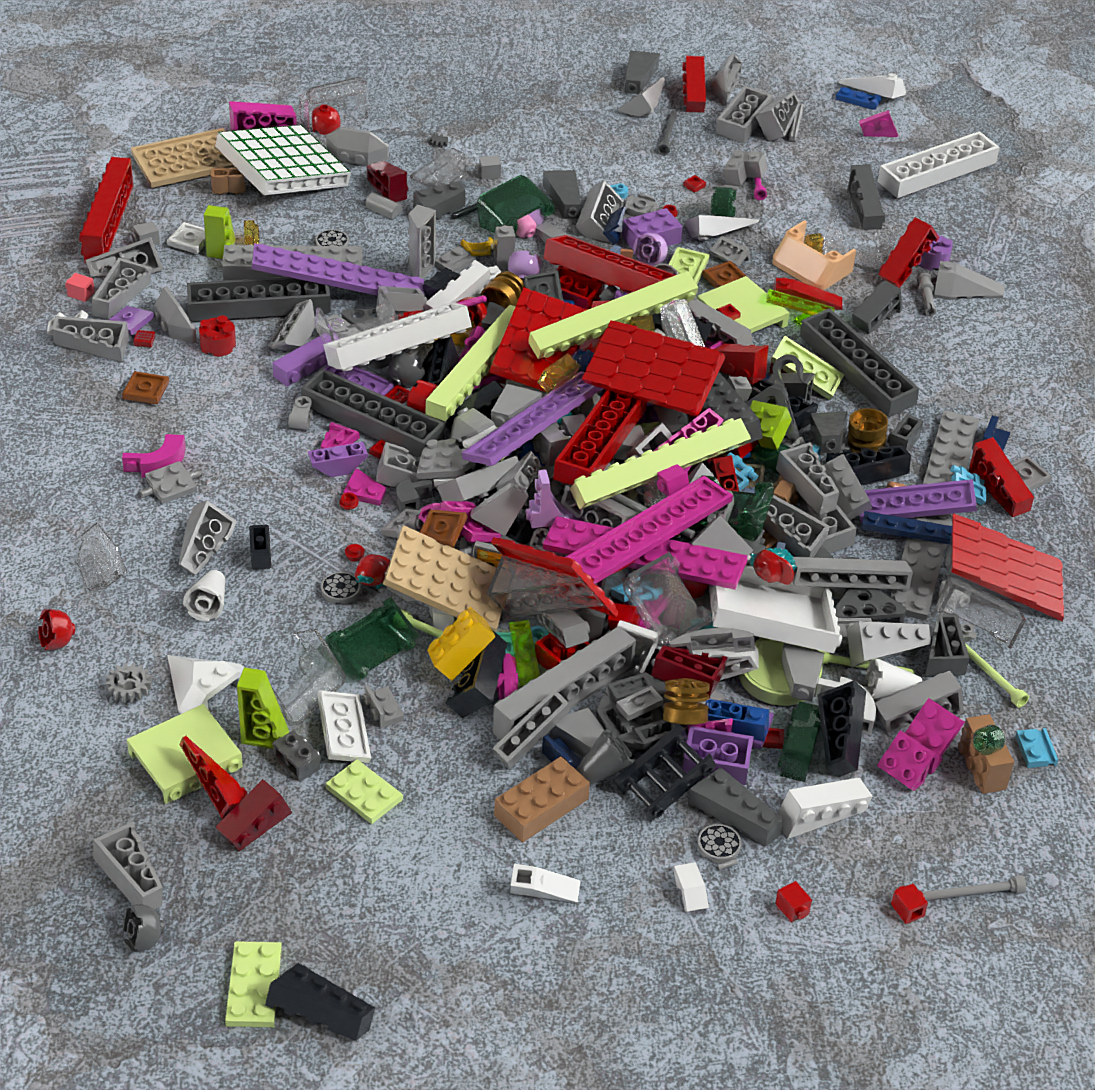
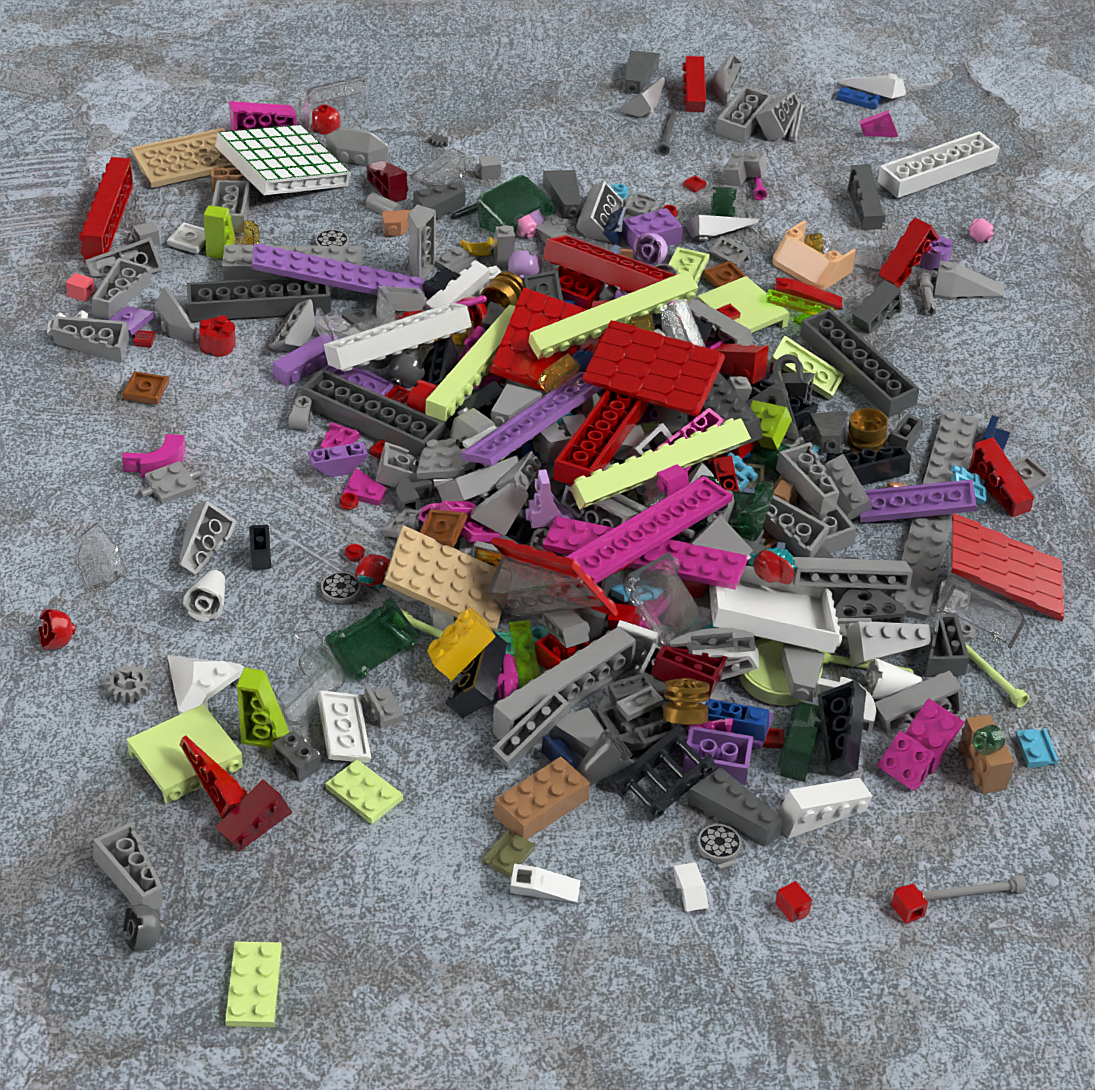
(235, 197): none -> light grey brick
(320, 1001): black wedge -> none
(395, 222): none -> nougat slope
(508, 851): none -> olive plate
(906, 527): dark blue plate -> none
(981, 230): none -> bright pink head

